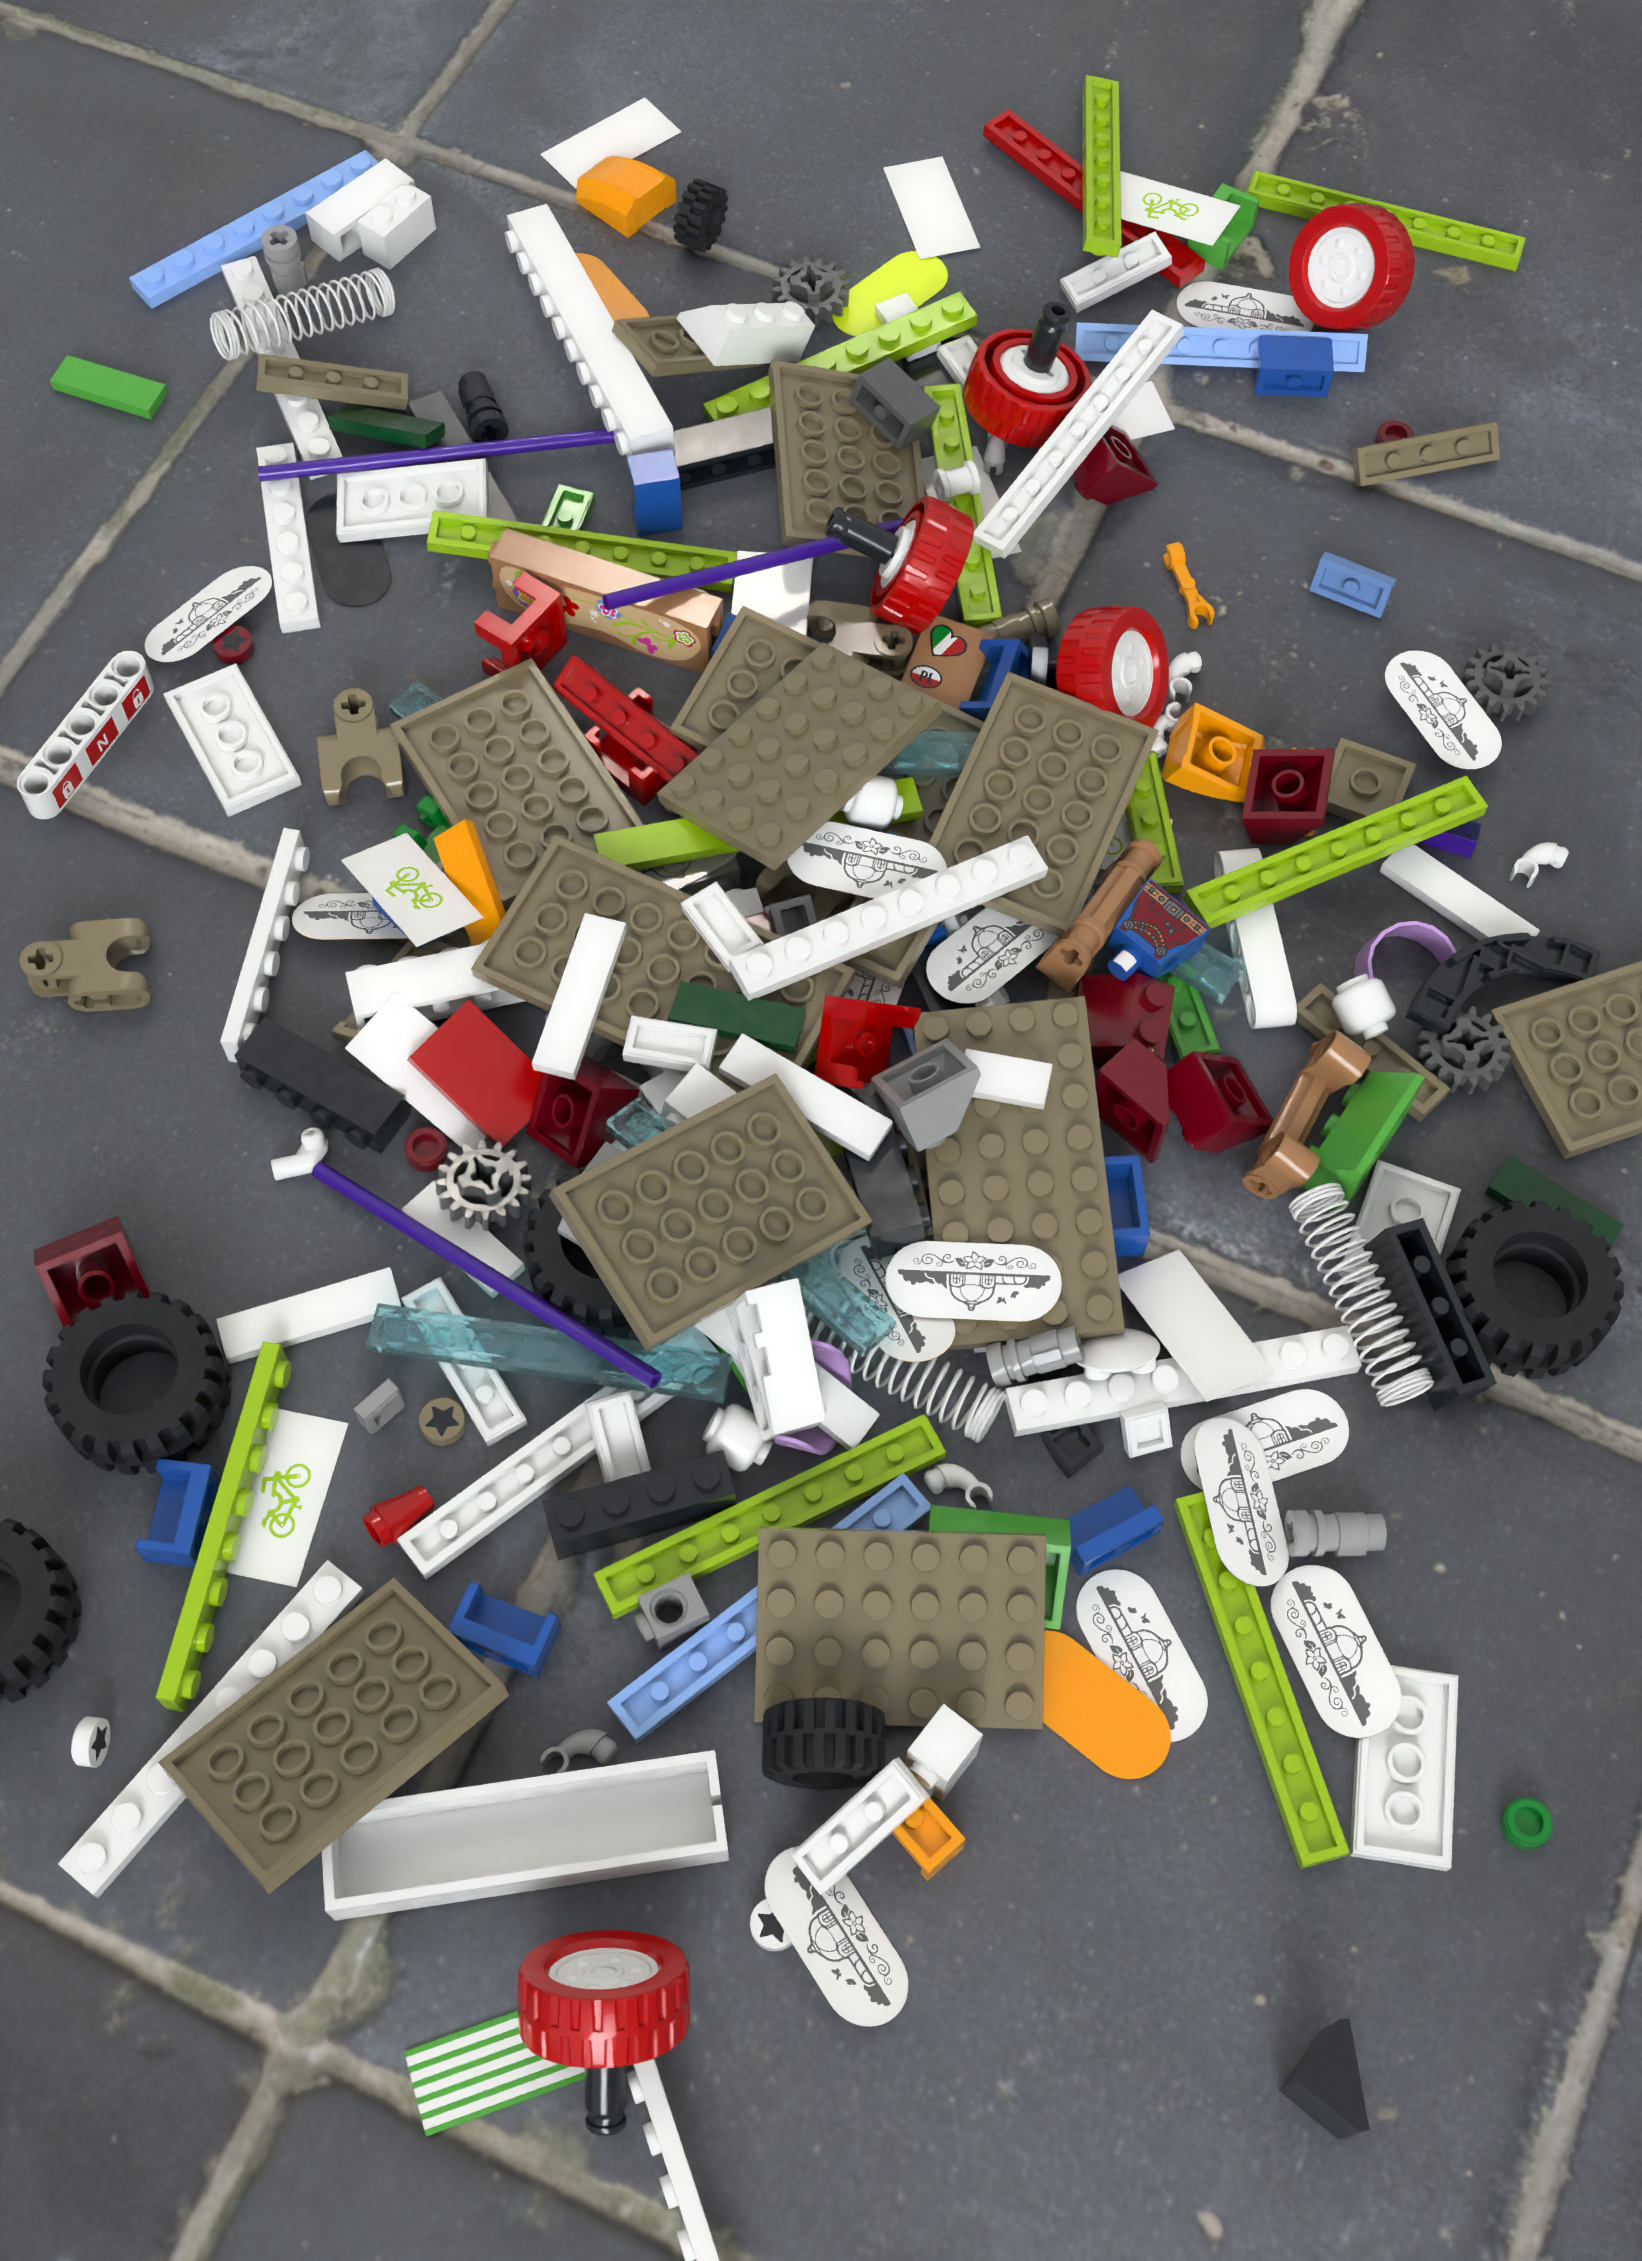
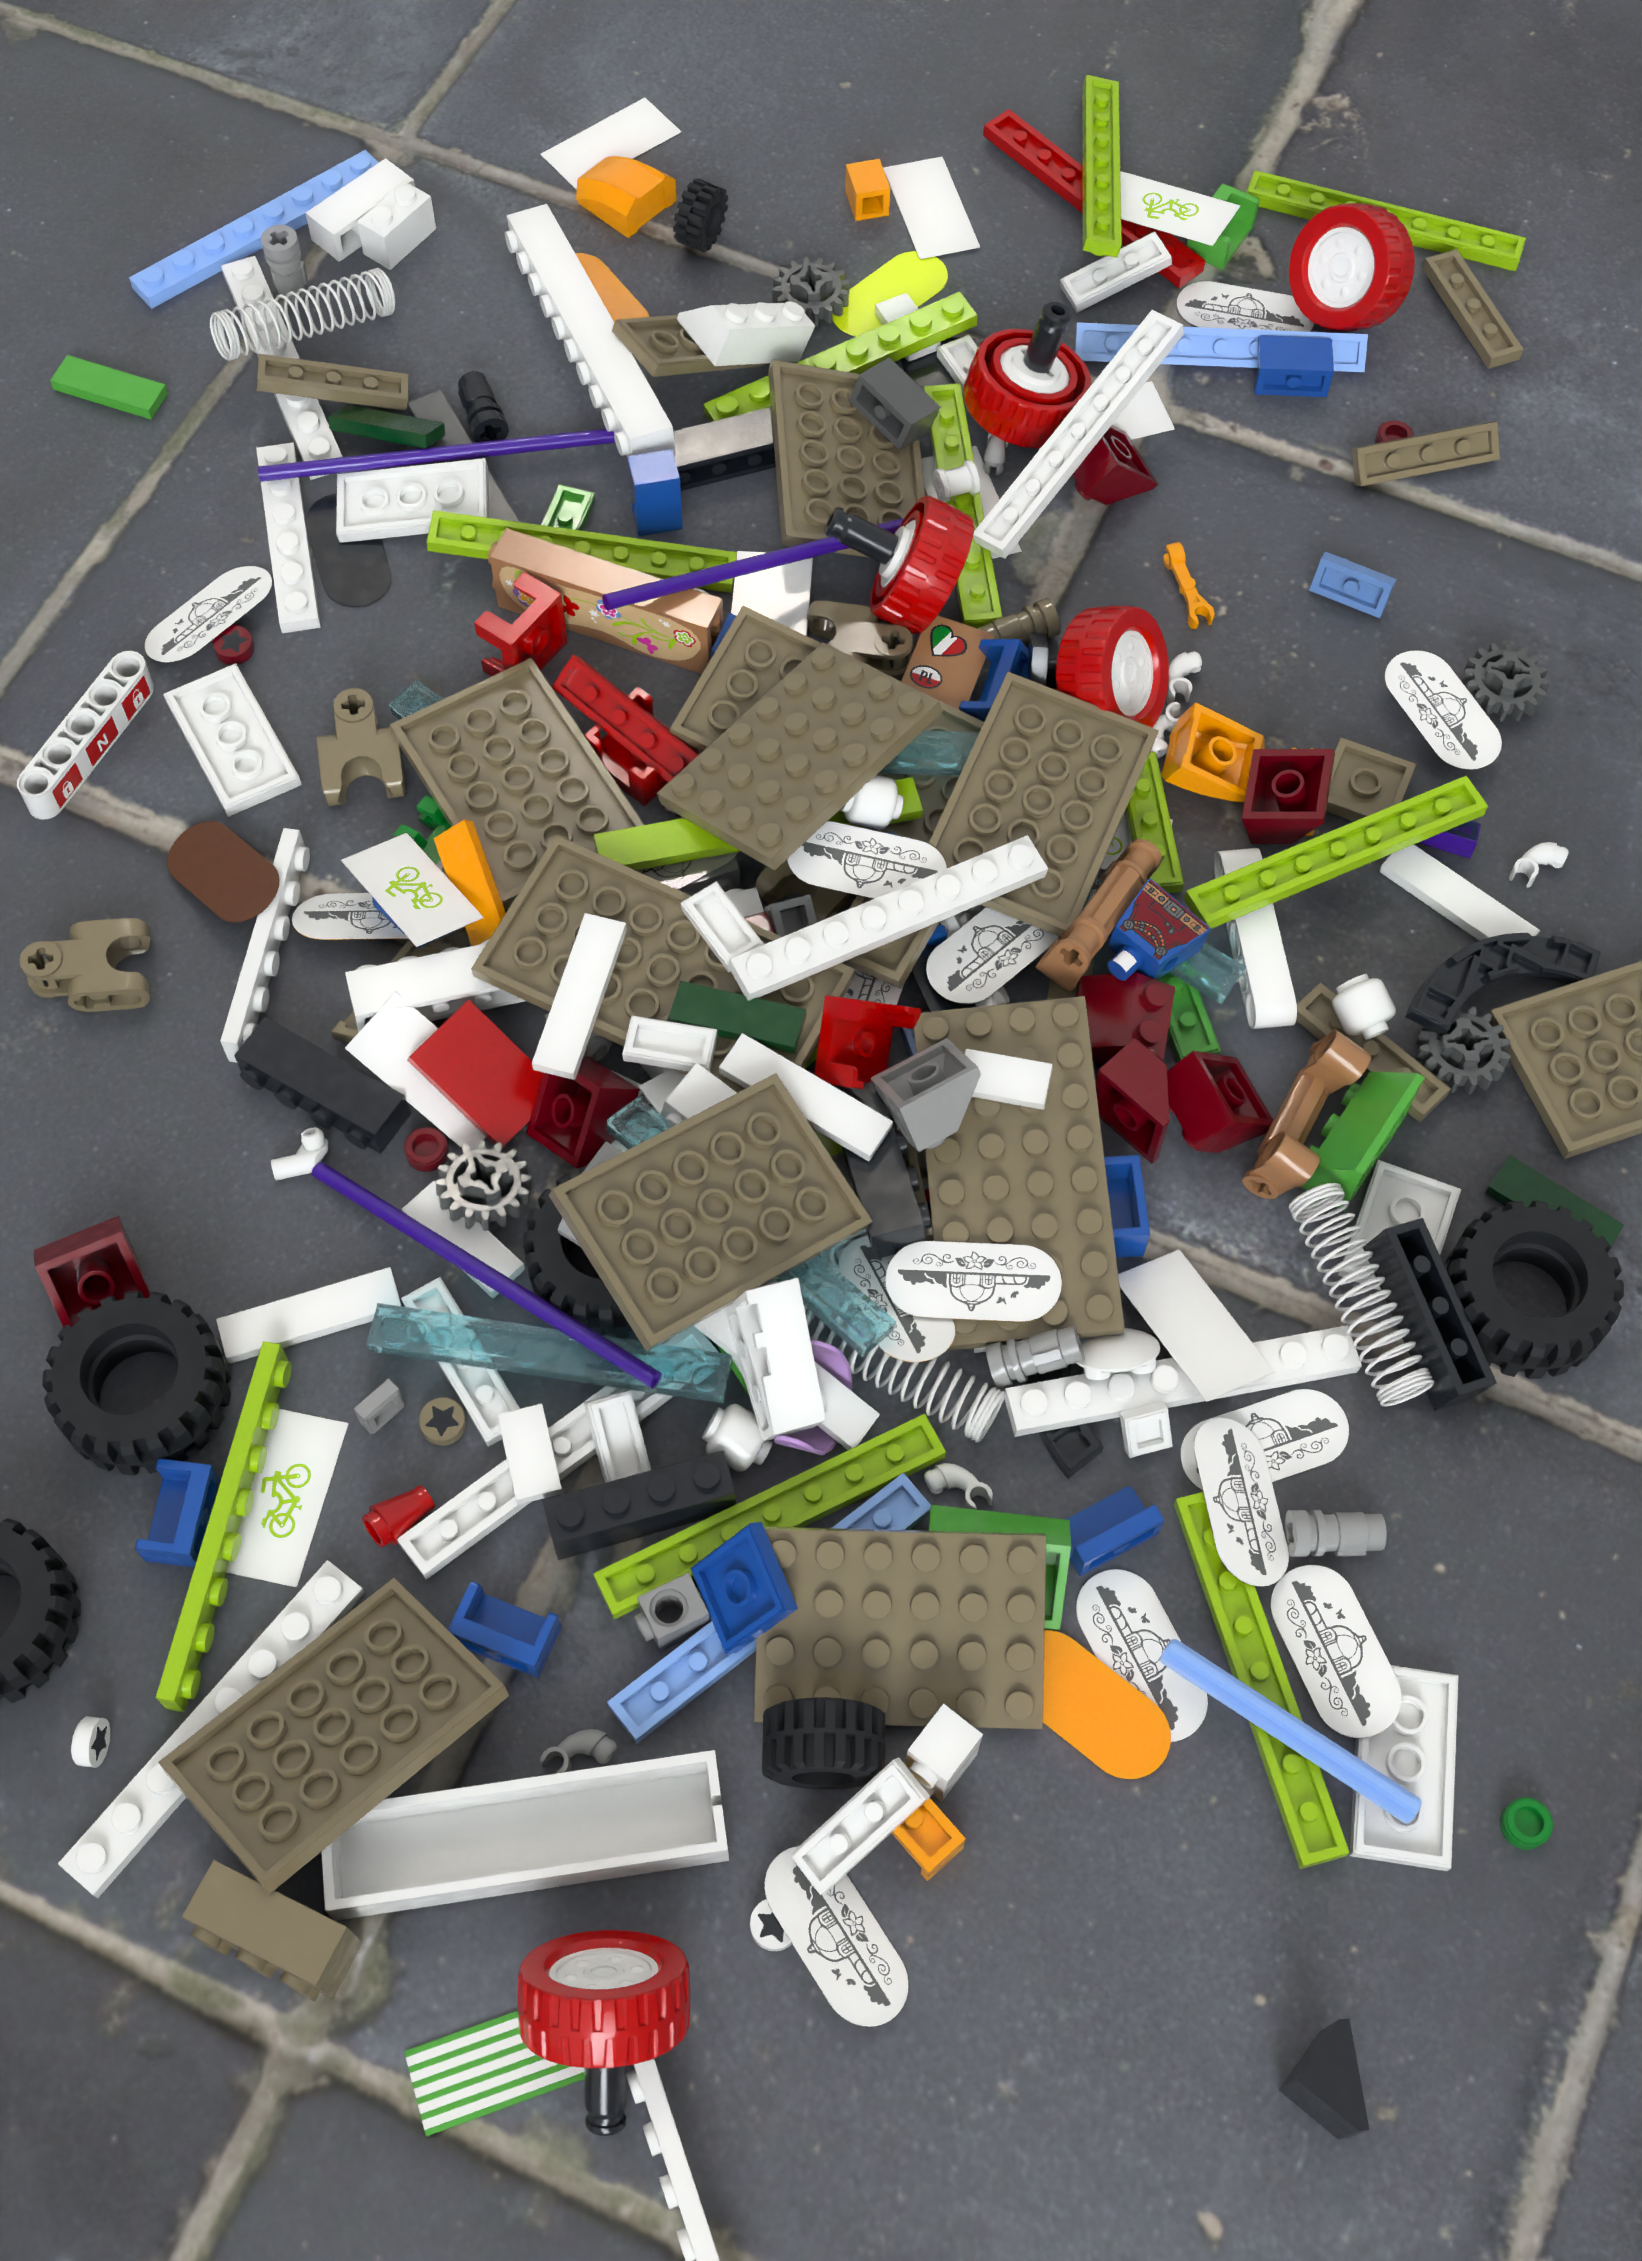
(223, 871): none -> reddish brown sticker
(271, 1932): none -> dark tan brick
(529, 1454): none -> white tile
(744, 1588): none -> blue tile
(867, 189): none -> light orange brick
(1291, 1731): none -> light blue axle
(1423, 933): lavender piece -> none
(1472, 309): none -> dark tan plate

